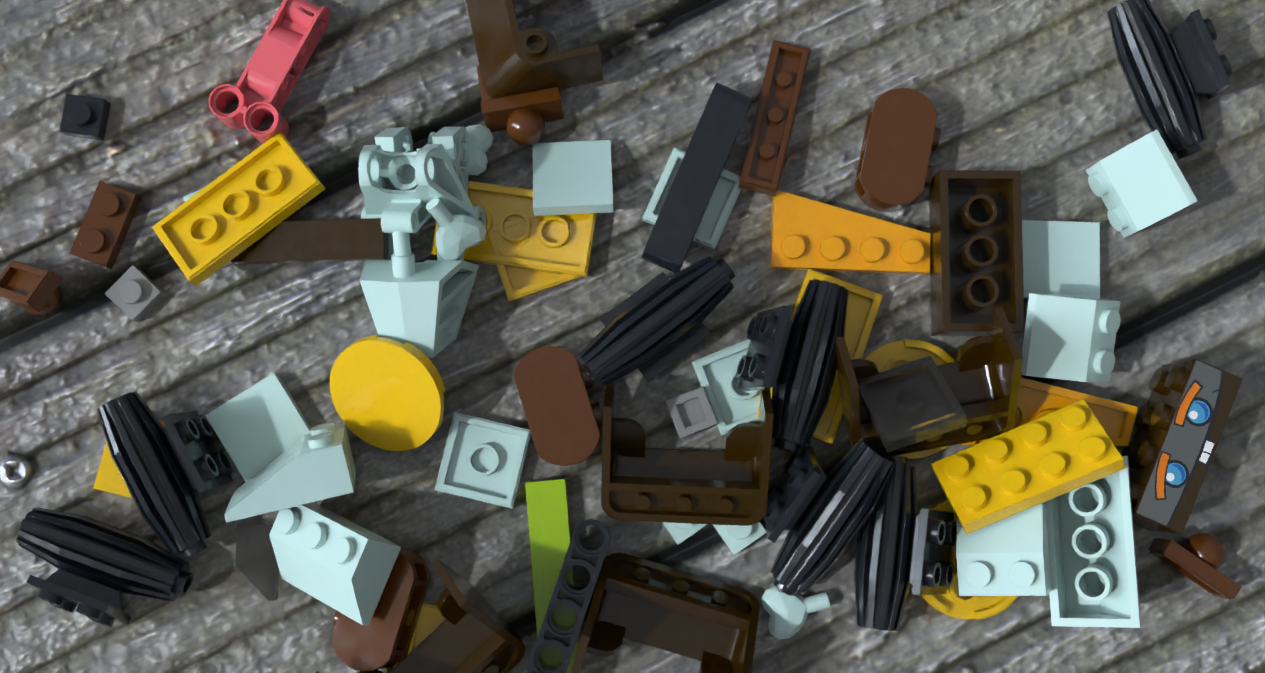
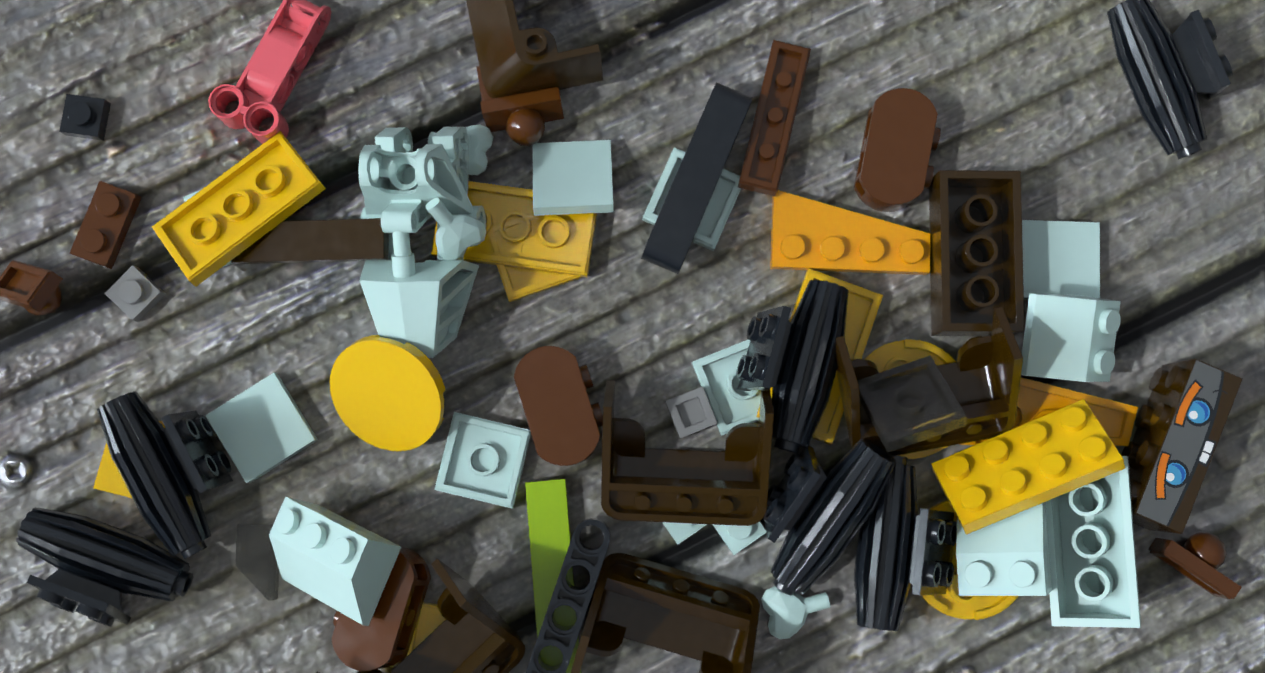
(306, 472): light aqua slope -> none
(658, 322): black plate -> none
(1140, 184): light aqua slope -> none

